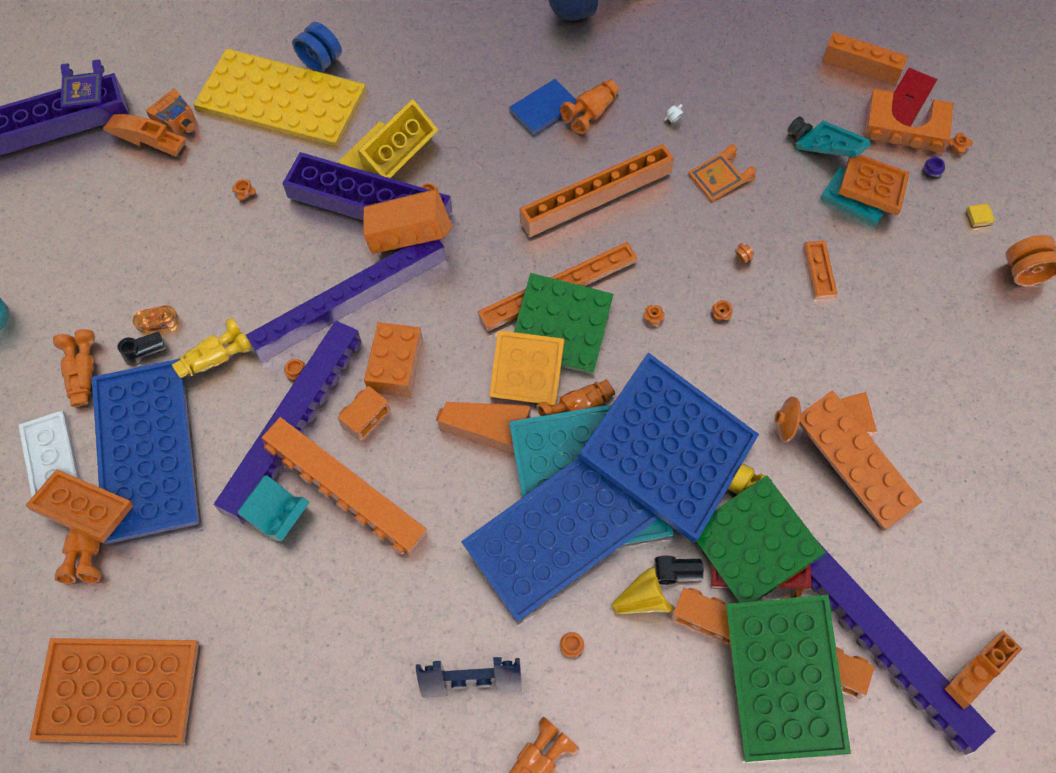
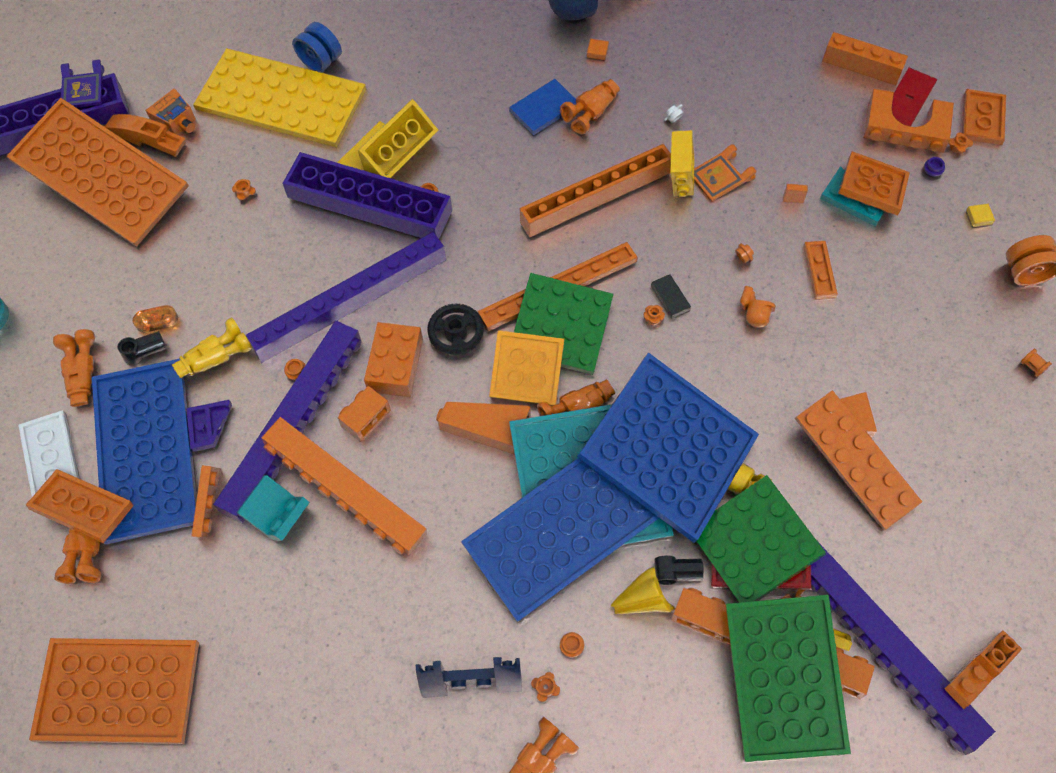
(98, 171): none -> orange plate
(205, 499): none -> orange wing
(206, 424): none -> dark purple wing
(405, 221): orange slope -> none
(456, 337): none -> black wheel
(547, 679): none -> orange plate
(597, 49): none -> orange tile
(671, 296): none -> pearl dark grey tile
(682, 163): none -> yellow window
(722, 305): orange plate -> none
(757, 310): none -> orange piece
(788, 419): orange dish -> none
(795, 193): none -> orange tile
(799, 128): pearl dark grey wheel -> none
(833, 140): teal wing -> none
(842, 640): none -> yellow tile
(984, 116): none -> orange tile
(1035, 363): none -> orange bush

